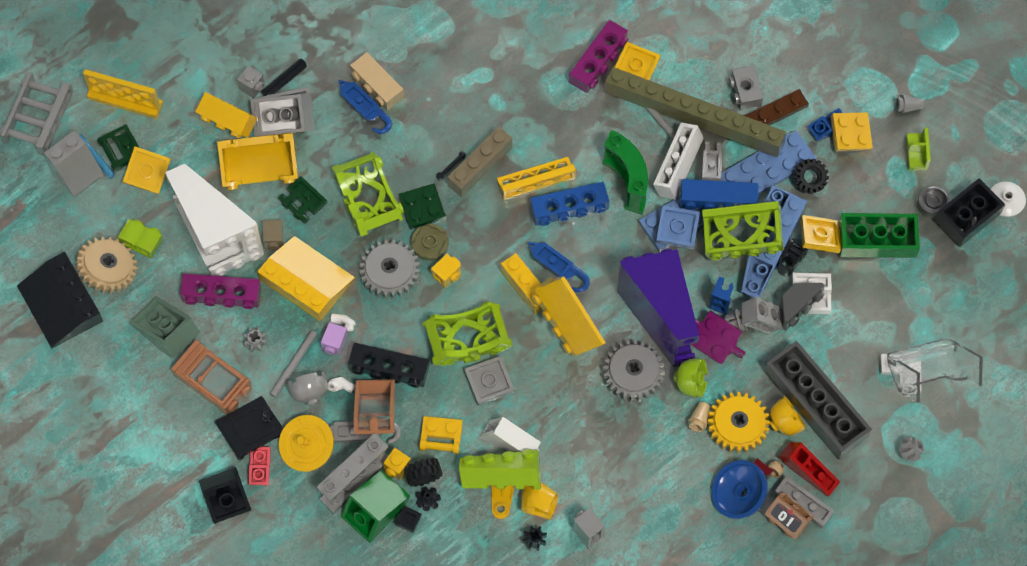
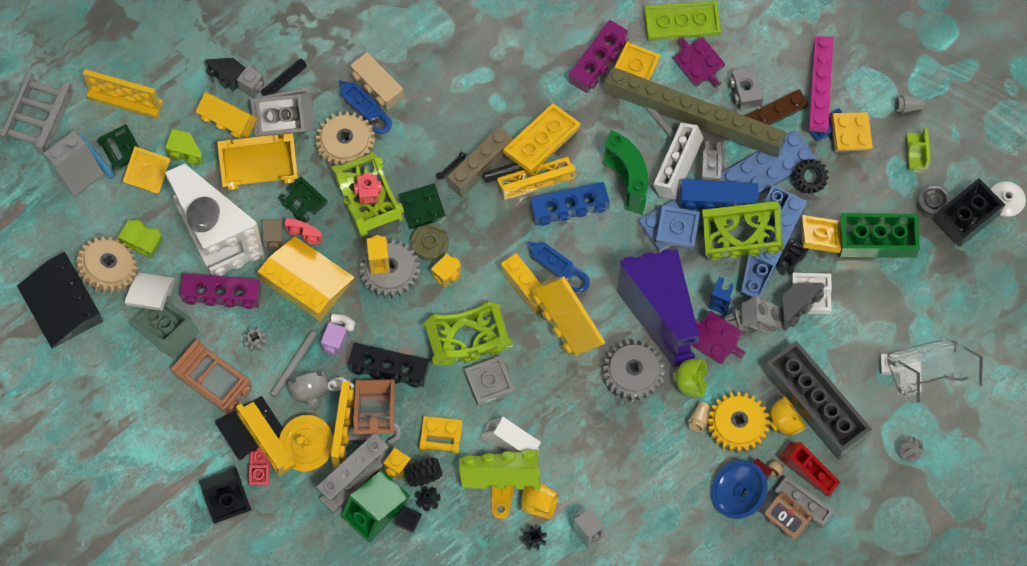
(149, 291): none -> white slope
(183, 147): none -> lime slope
(203, 214): none -> flat silver piece
(225, 70): none -> pearl dark grey slope
(265, 438): none -> yellow fence
(310, 234): none -> coral slope
(340, 128): none -> tan gear
(343, 420): none -> yellow plate
(367, 188): none -> coral brick
(378, 255): none -> yellow brick
(492, 175): none -> black axle
(541, 138): none -> yellow plate
(682, 20): none -> lime tile
(699, 62): none -> magenta plate
(821, 84): none -> dark pink plate

